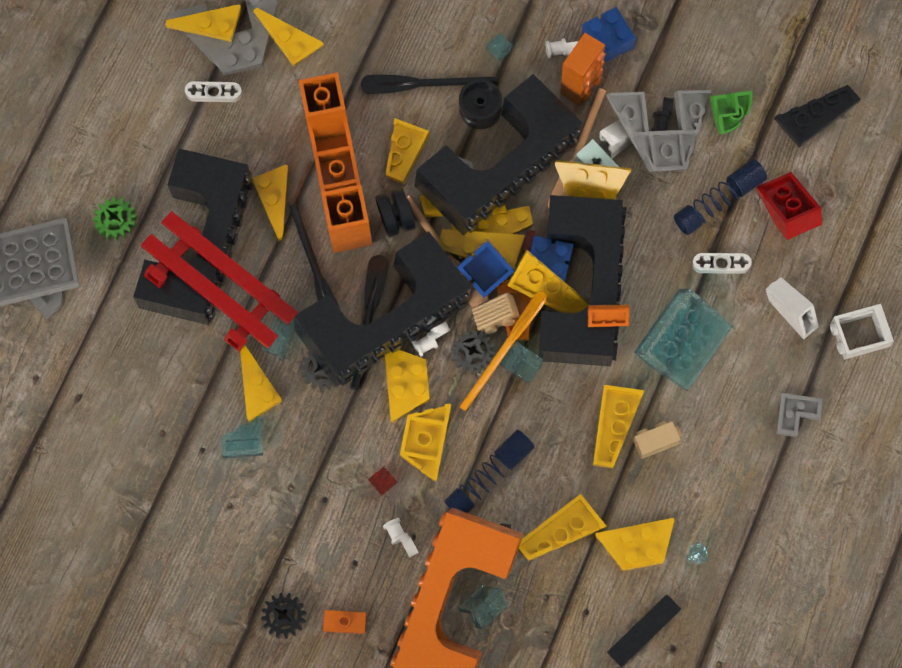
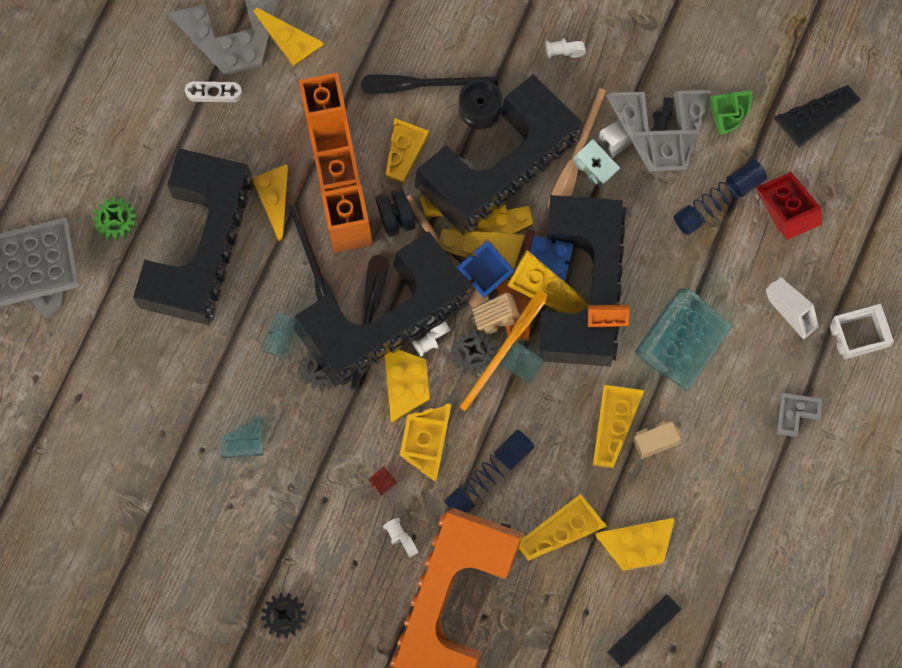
(172, 261): red fence -> none
(213, 23): yellow wing -> none
(258, 390): yellow wing -> none
(344, 622): orange plate -> none
(484, 605): clear light blue panel -> none
(499, 46): clear light blue tile -> none
(582, 69): orange brick -> none
(591, 179): yellow wing -> none
(612, 32): blue piece -> none
(697, 554): clear light blue tile -> none
(727, 256): white beam -> none

